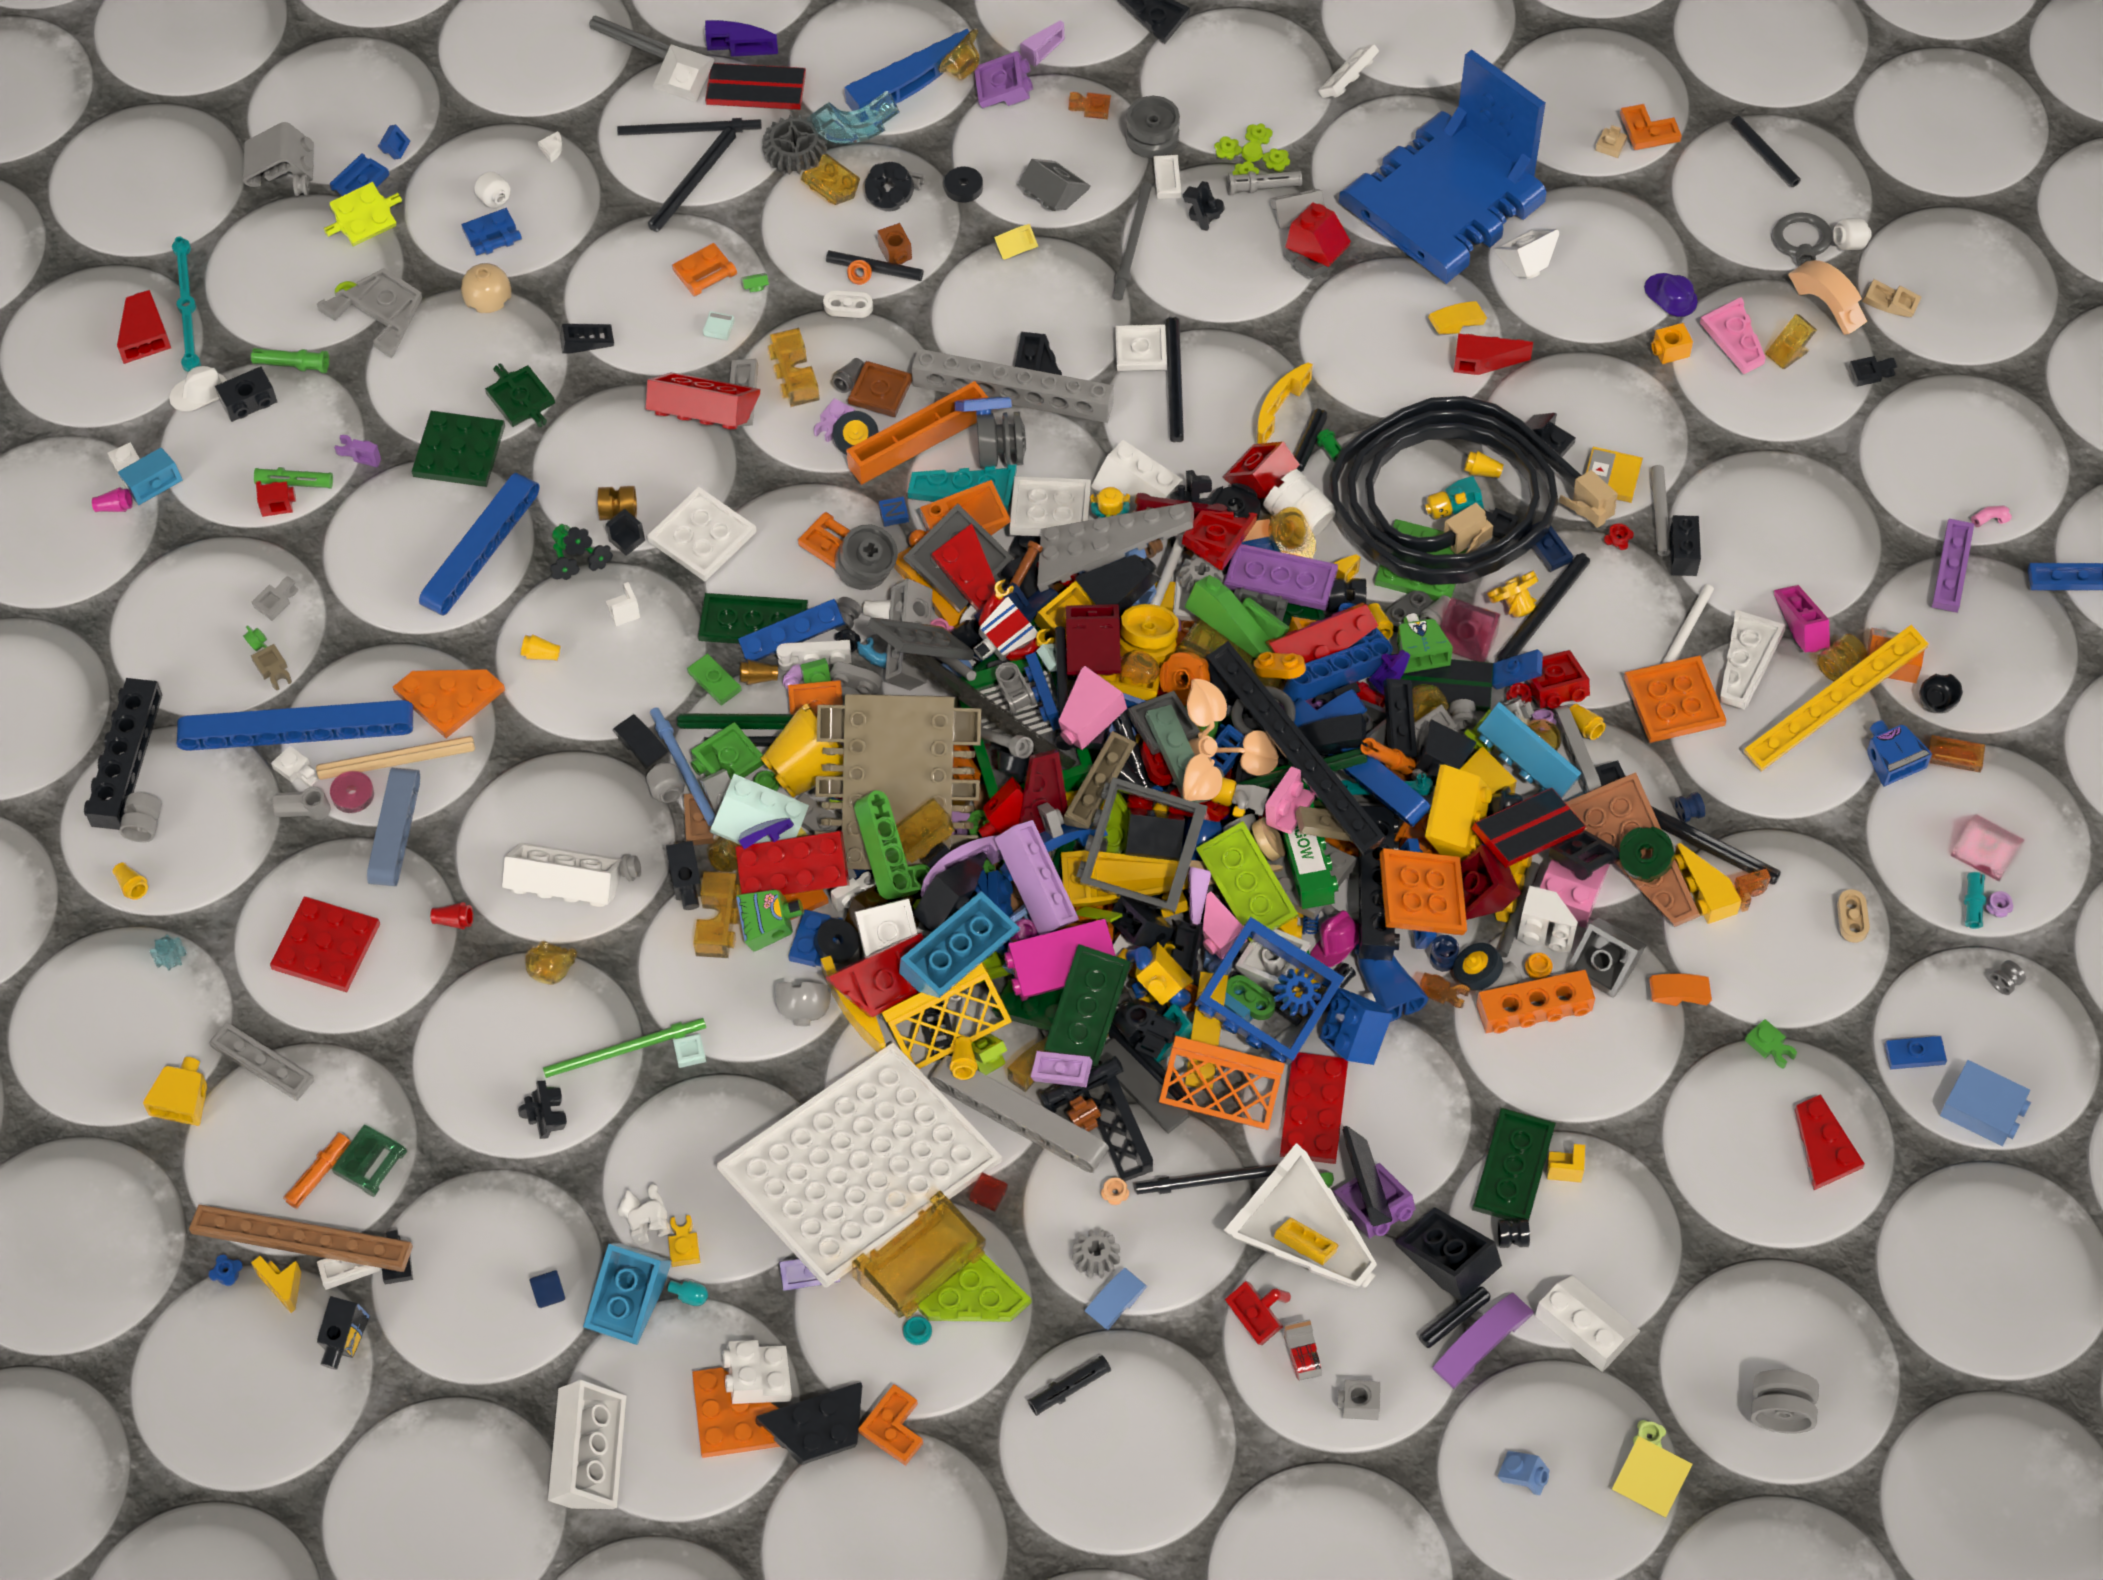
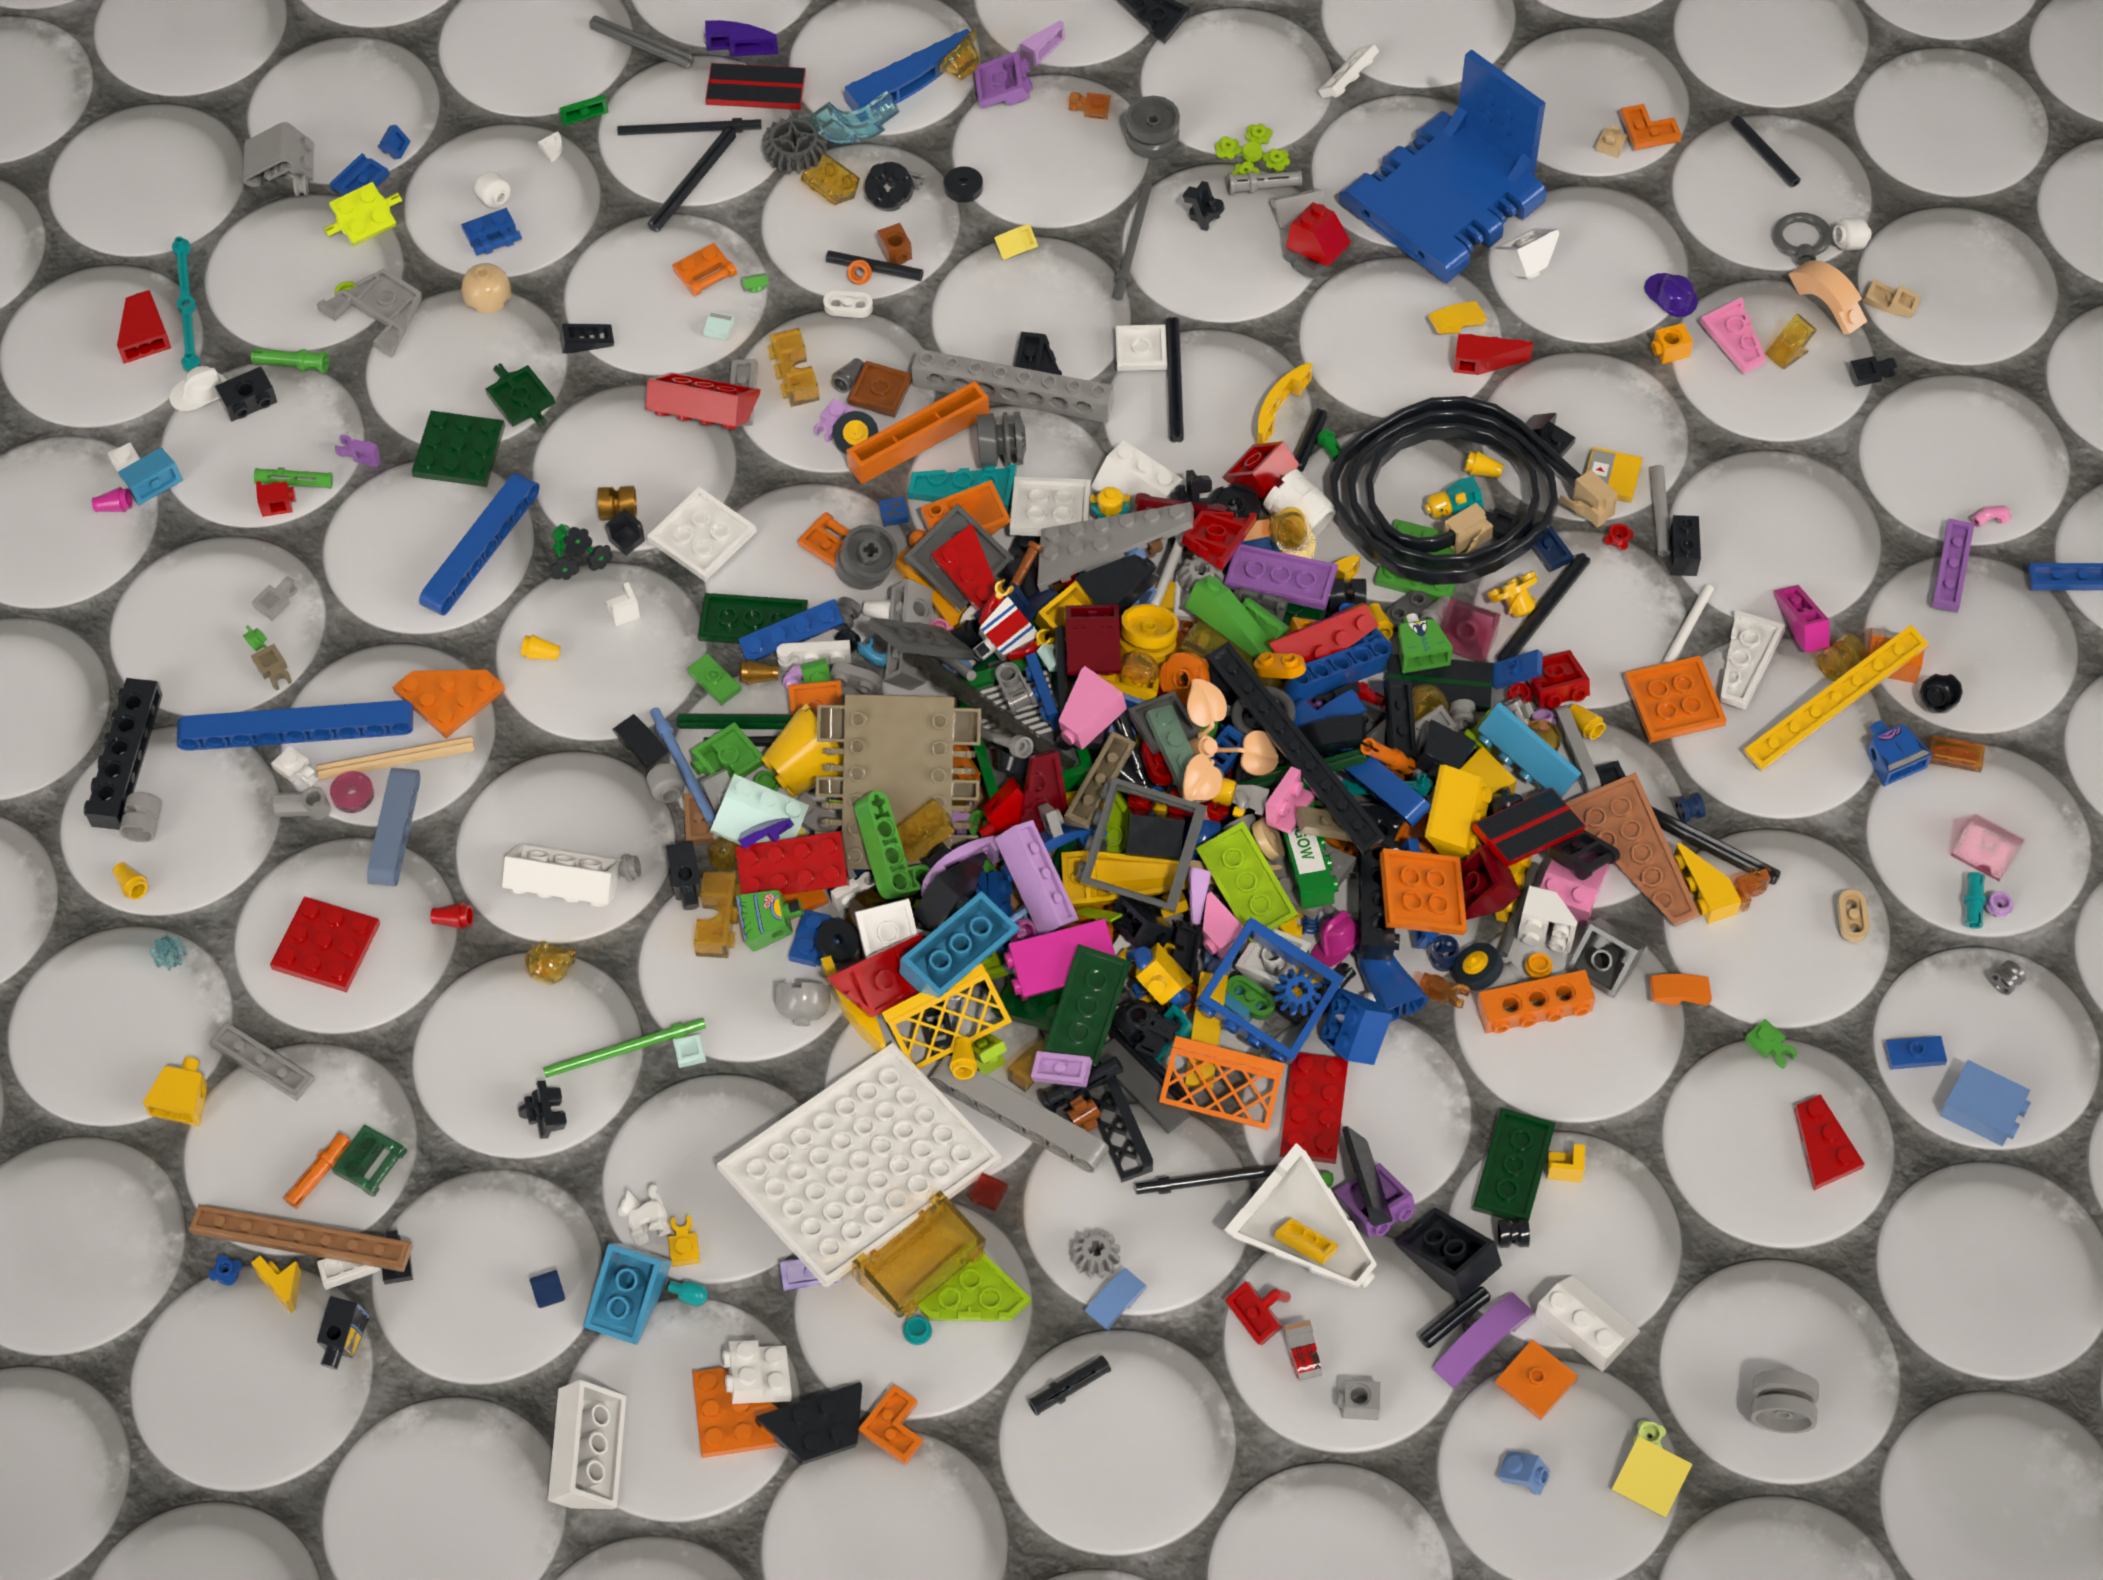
(583, 110): none -> green slope
(683, 73): white slope -> none
(983, 405): plate -> none
(1052, 184): dark grey slope -> none
(1115, 1184): light nougat plate -> none
(1167, 176): white tile -> none
(1391, 668): dark purple slope -> none
(1536, 1379): none -> orange plate
(1646, 838): dark green plate -> none

